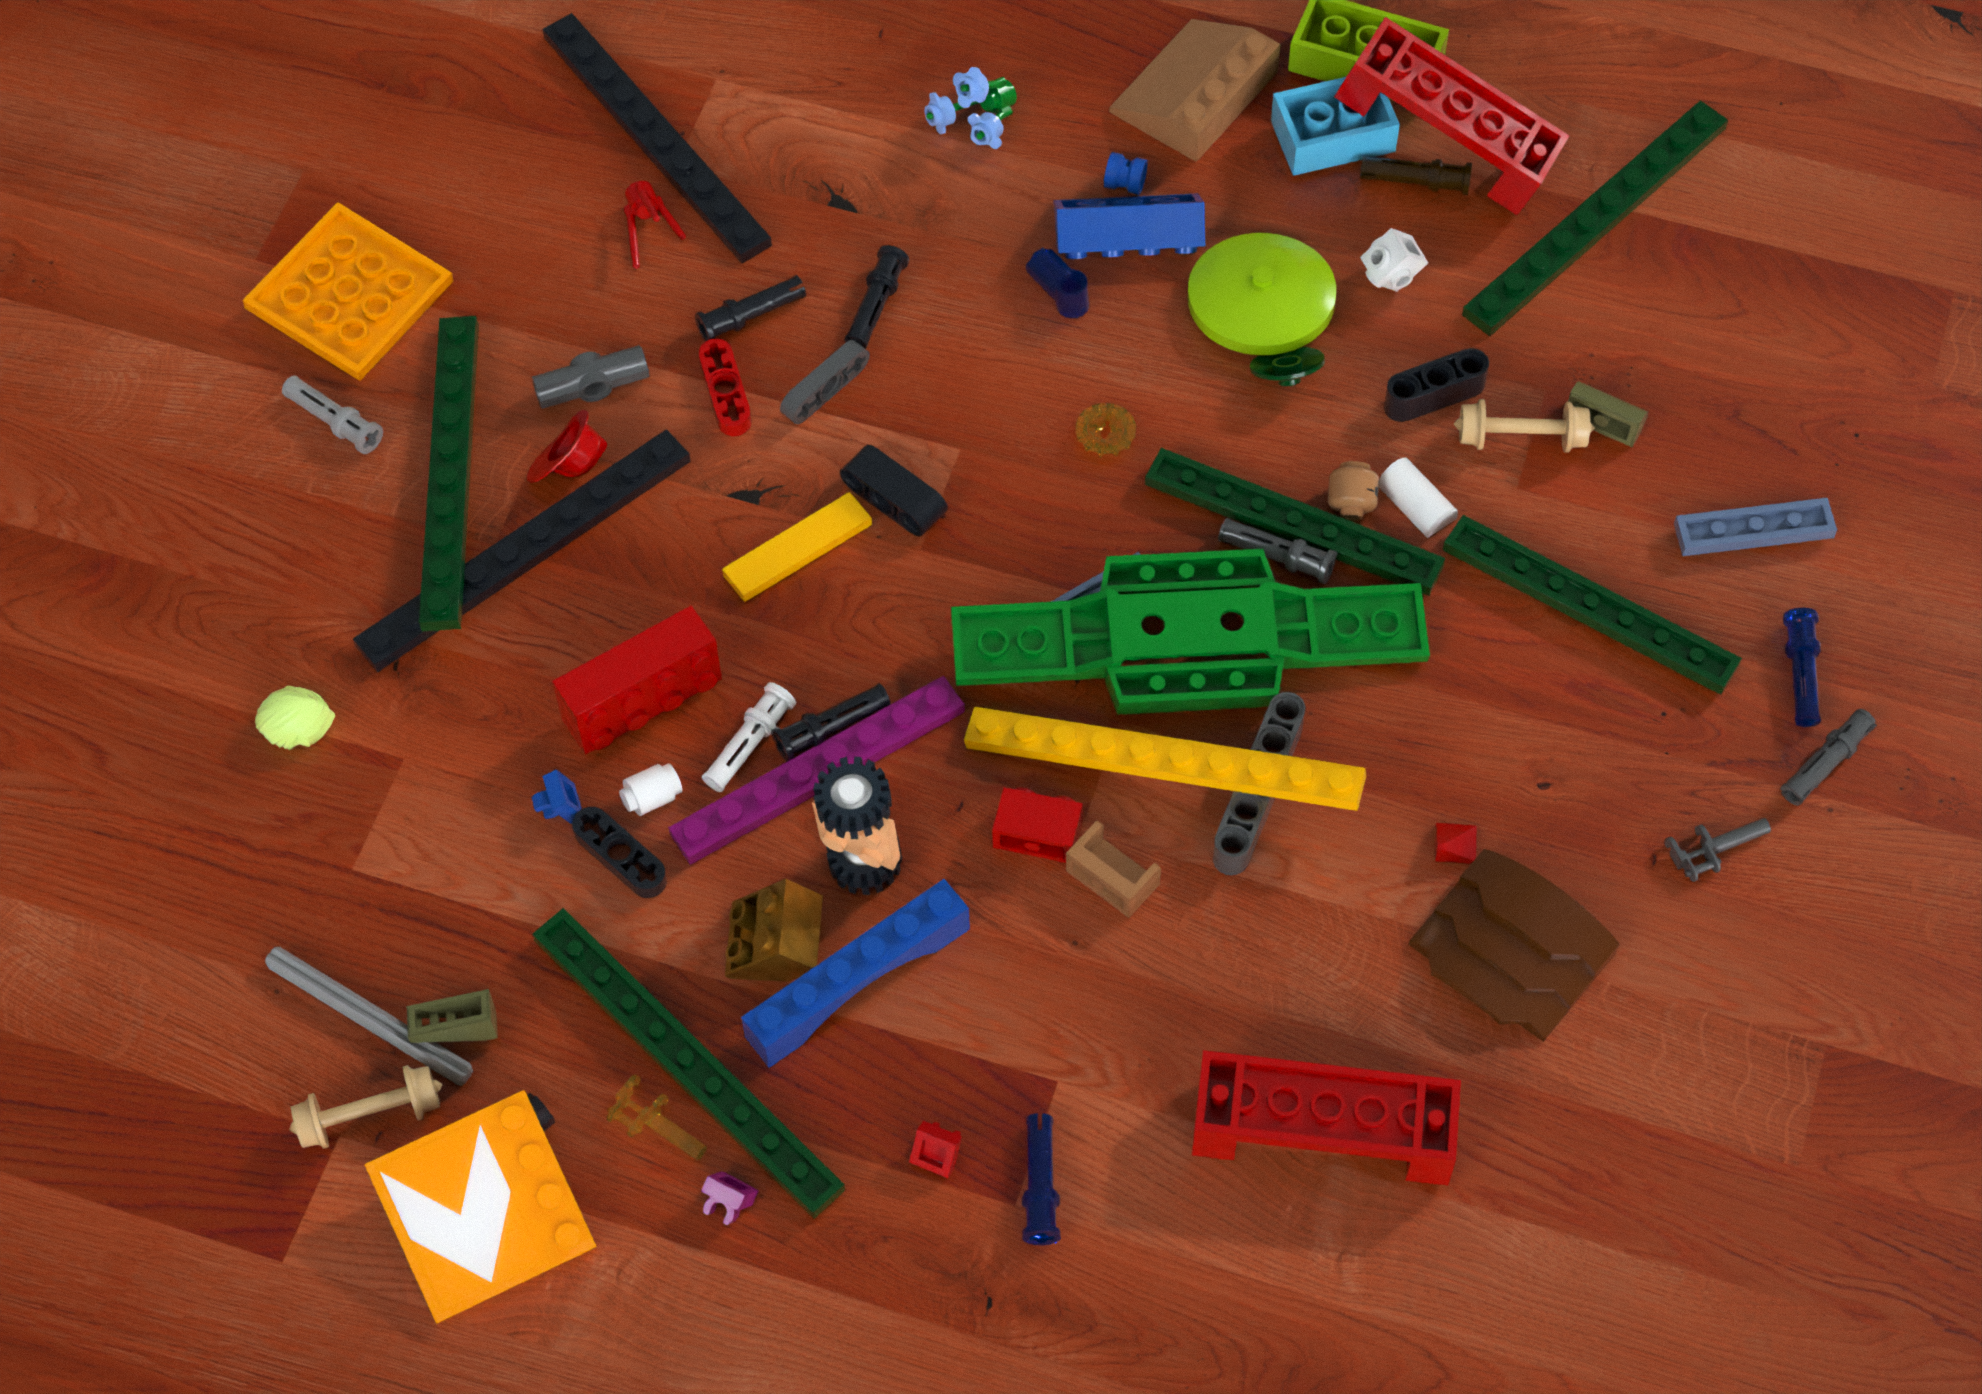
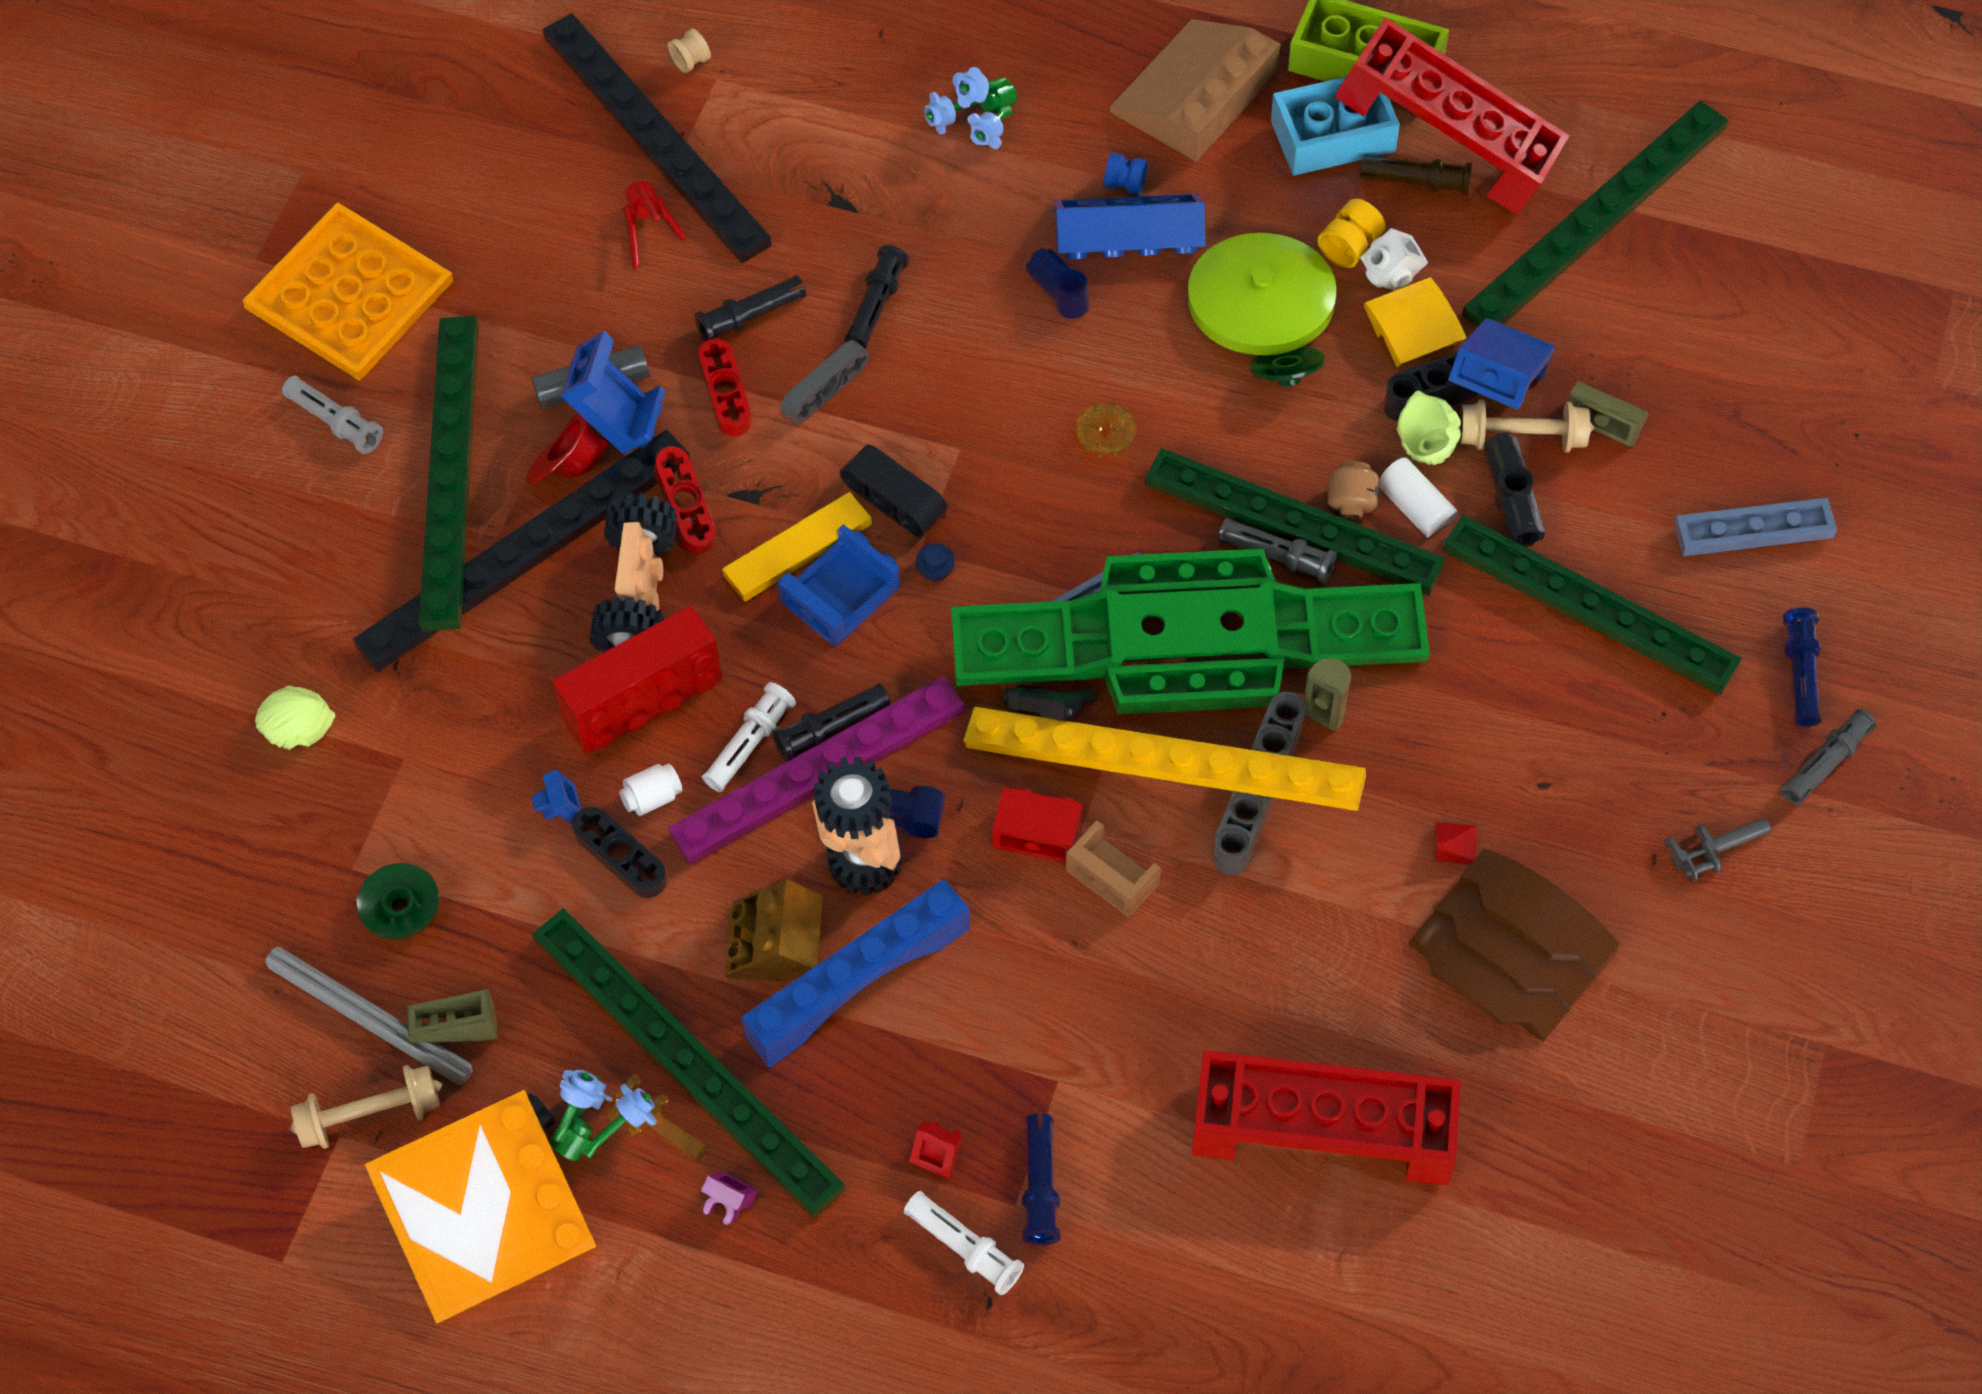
(393, 886): none -> dark green dish
(585, 1091): none -> plant
(609, 397): none -> blue panel
(640, 532): none -> black plate
(687, 483): none -> red beam
(689, 50): none -> tan wheel
(841, 586): none -> blue panel
(918, 810): none -> clear blue piece
(935, 562): none -> dark blue plate
(978, 1252): none -> white pin
(1048, 702): none -> black piece
(1327, 692): none -> olive brick
(1351, 233): none -> yellow wheel
(1415, 321): none -> yellow slope
(1428, 428): none -> yellowish green hair
(1500, 362): none -> blue panel
(1508, 473): none -> black piece

